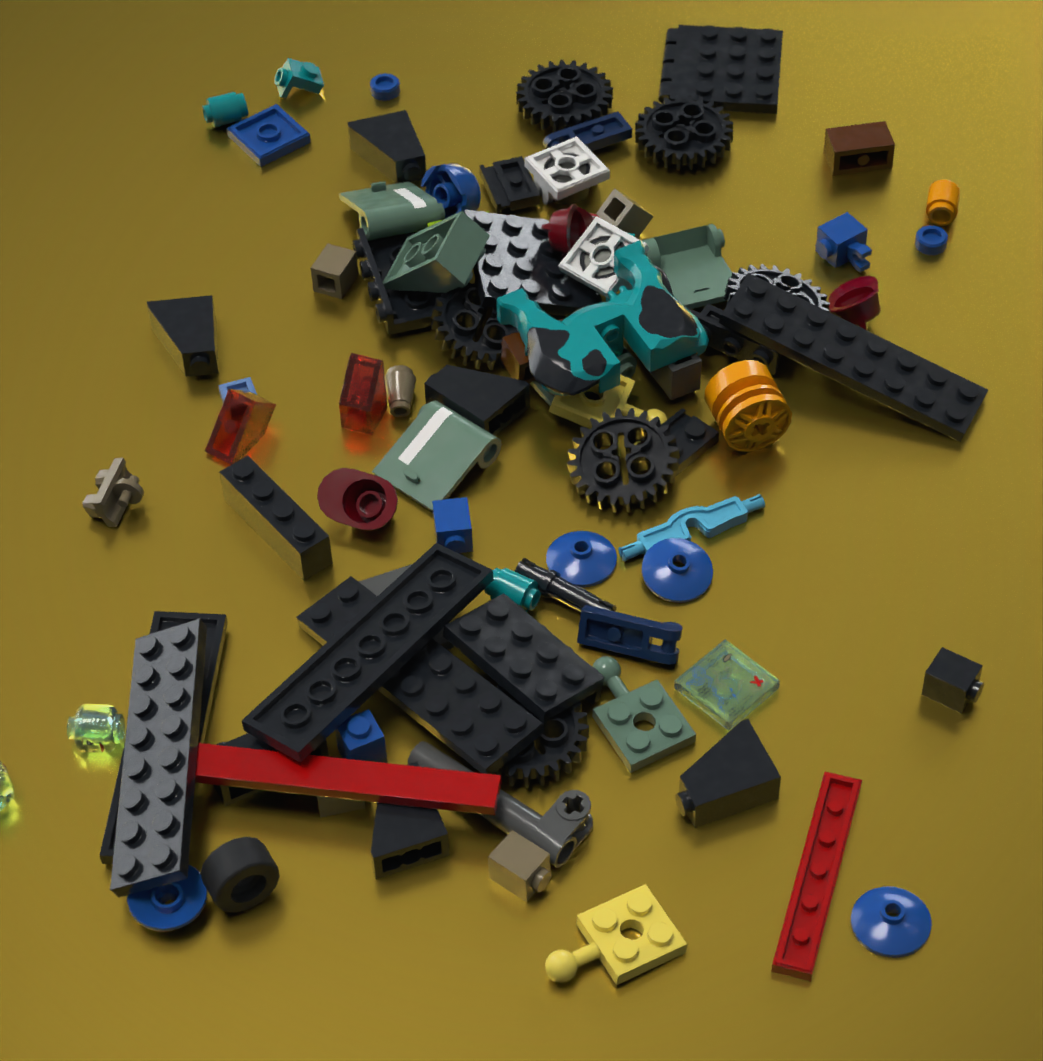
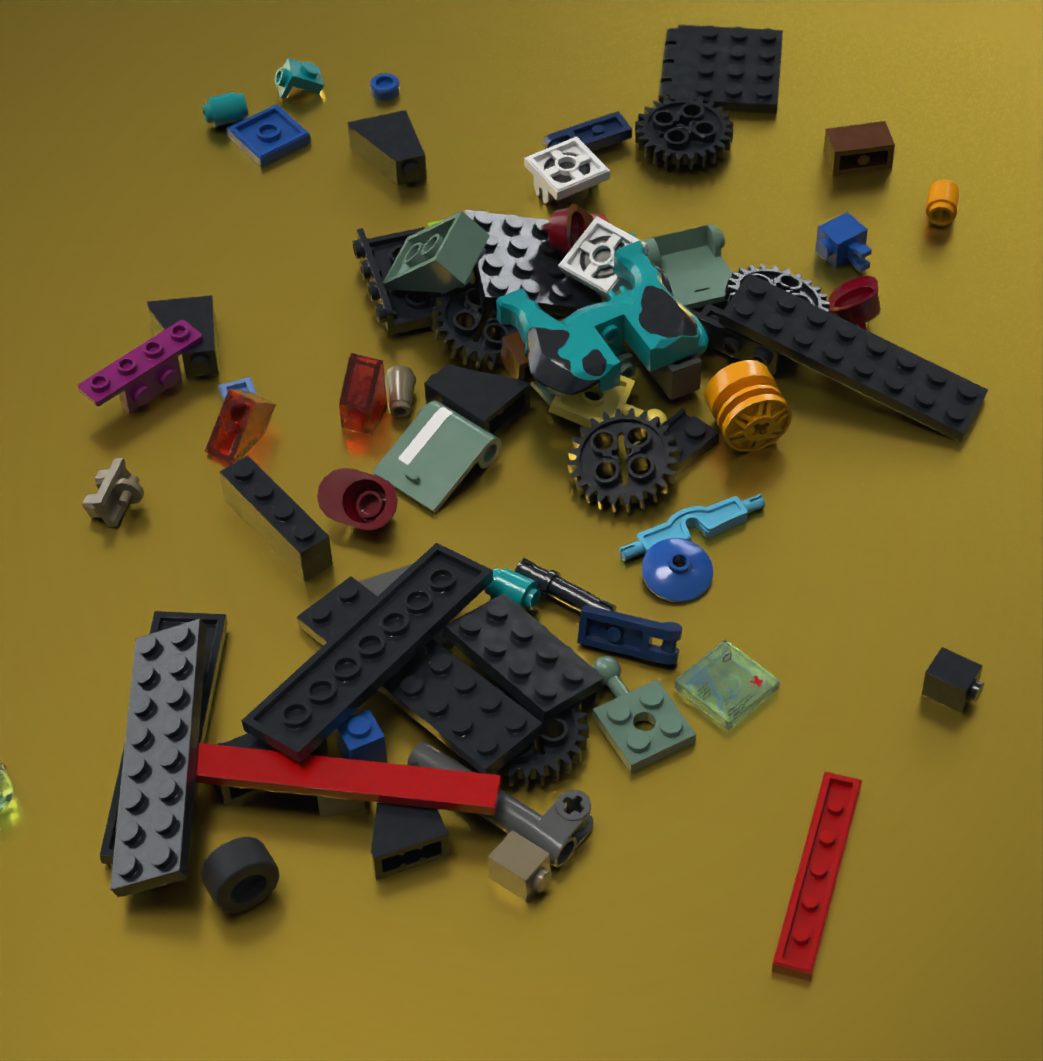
(96, 728): clear light blue head -> none
(143, 371): none -> magenta bracket
(188, 897): blue dish -> none
(334, 271): dark tan brick -> none
(393, 209): sand green door -> none
(453, 187): blue cylinder -> none
(453, 524): blue brick -> none
(509, 184): black plate -> none
(563, 95): black gear -> none
(582, 558): blue dish -> none
(621, 955): light yellow plate -> none
(624, 213): dark tan brick -> none
(728, 778): black slope -> none
(886, 934): blue dish -> none
(931, 240): blue tile -> none

